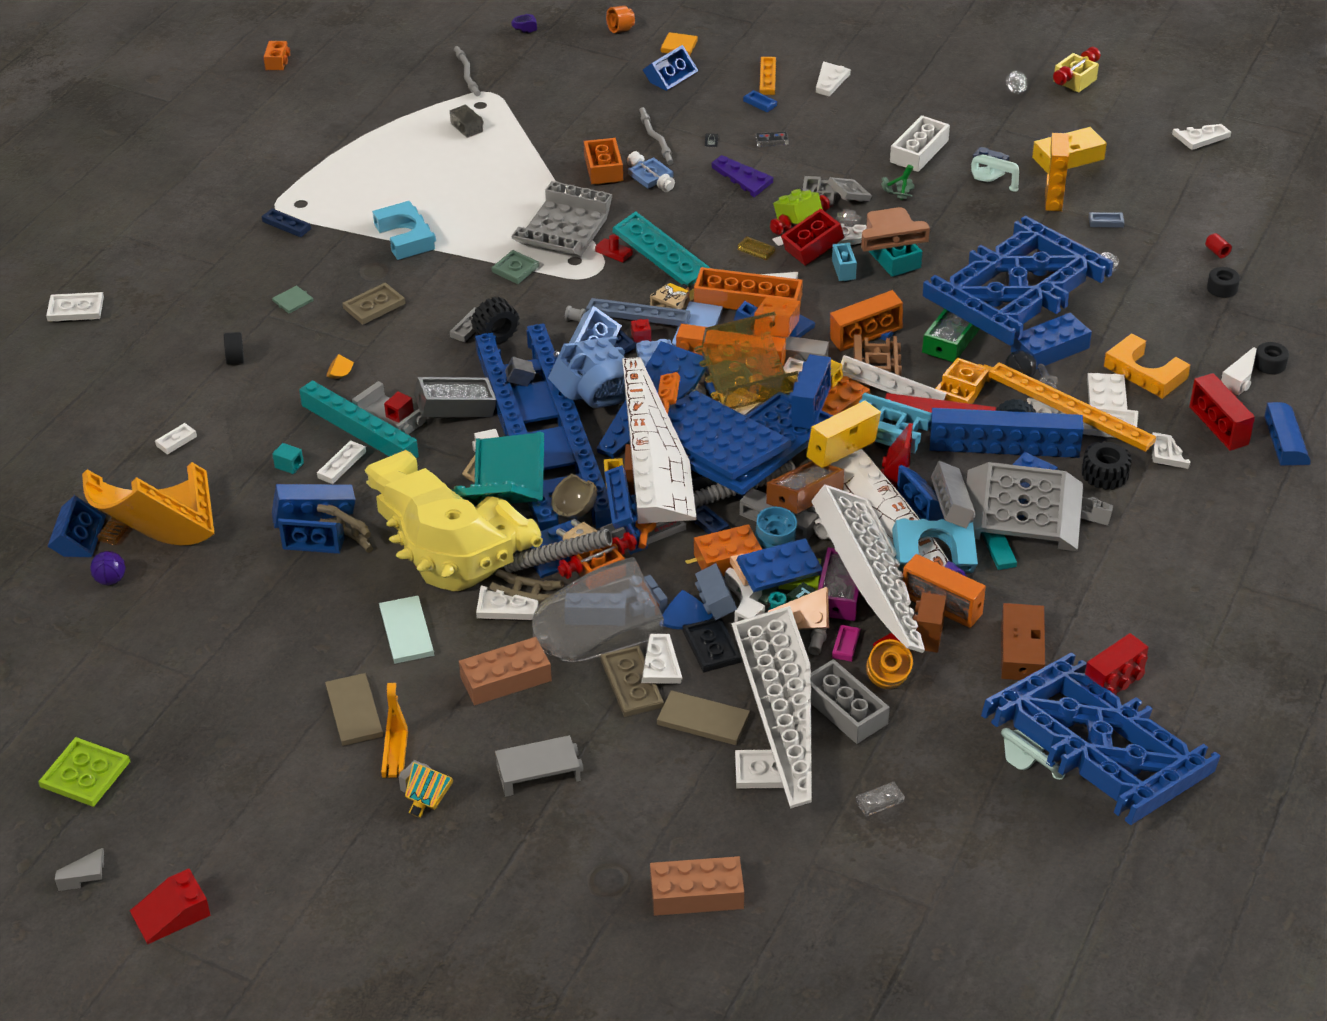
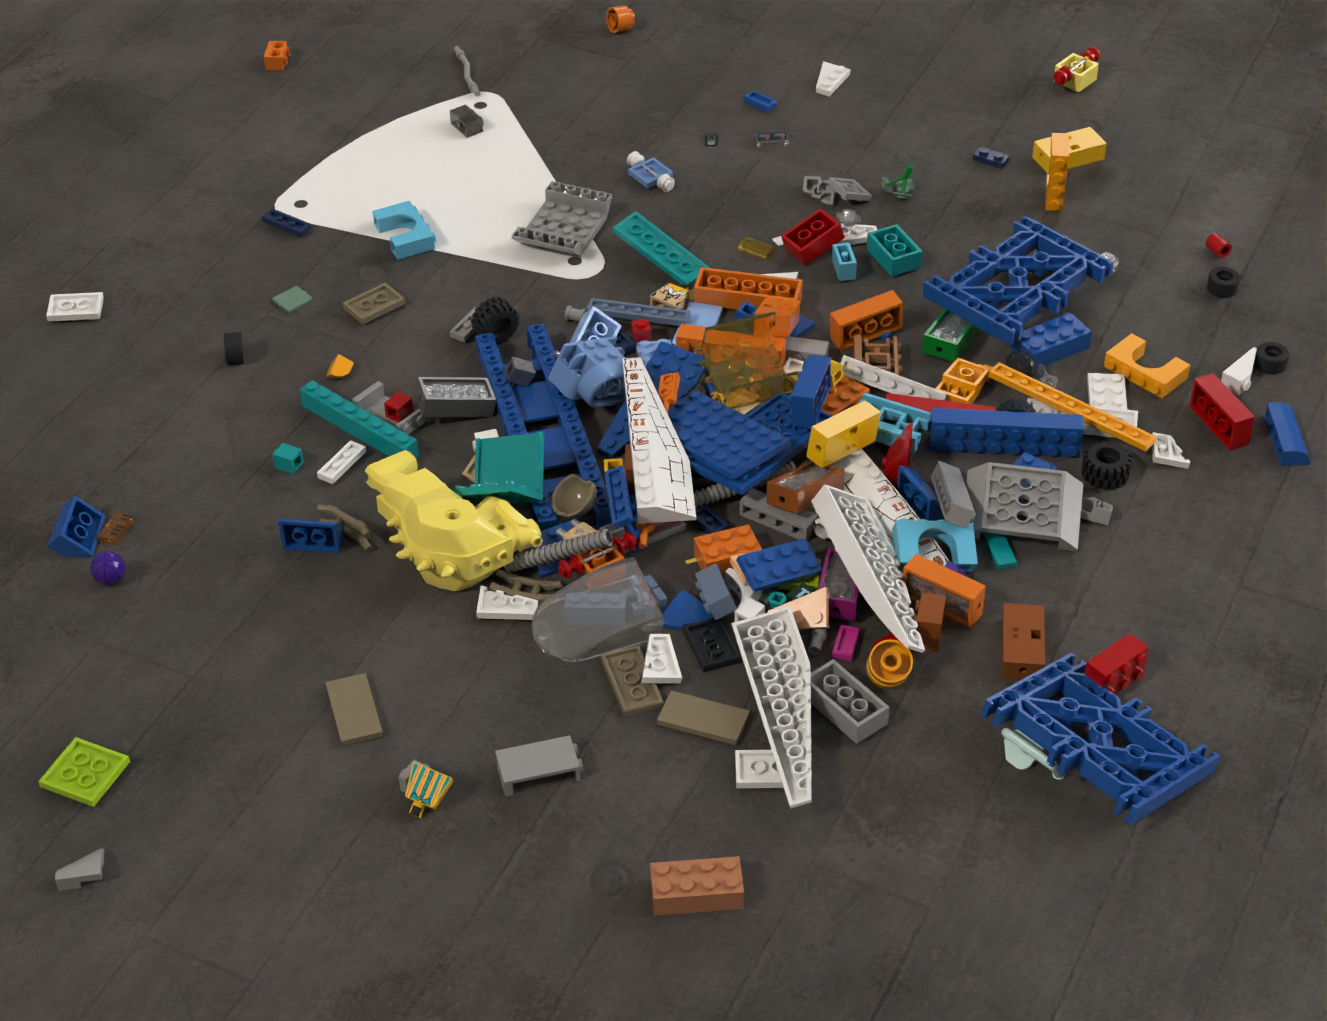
(168, 515): light orange panel -> none
(170, 907): red slope -> none
(176, 438): white plate -> none
(301, 501): blue wedge -> none
(395, 736): light orange hinge -> none
(406, 629): light aqua tile -> none
(505, 670): nougat brick -> none
(515, 266): sand green tile -> none
(525, 23): dark purple rock -> none
(603, 161): orange brick -> none
(612, 249): red tile -> none
(666, 152): light grey bar -> none
(671, 69): blue slope -> none
(675, 40): light orange tile -> none
(747, 177): dark purple wing -> none
(767, 75): light orange tile -> none
(775, 527): dark azure wheel -> none
(796, 208): lime brick -> none
(880, 798): clear plate -> none
(892, 229): nougat brick -> none
(919, 143): white brick -> none
(994, 170): light aqua piece -> none
(1016, 82): clear plate -> none
(1100, 219): sand blue tile -> none
(1197, 138): white wing -> none

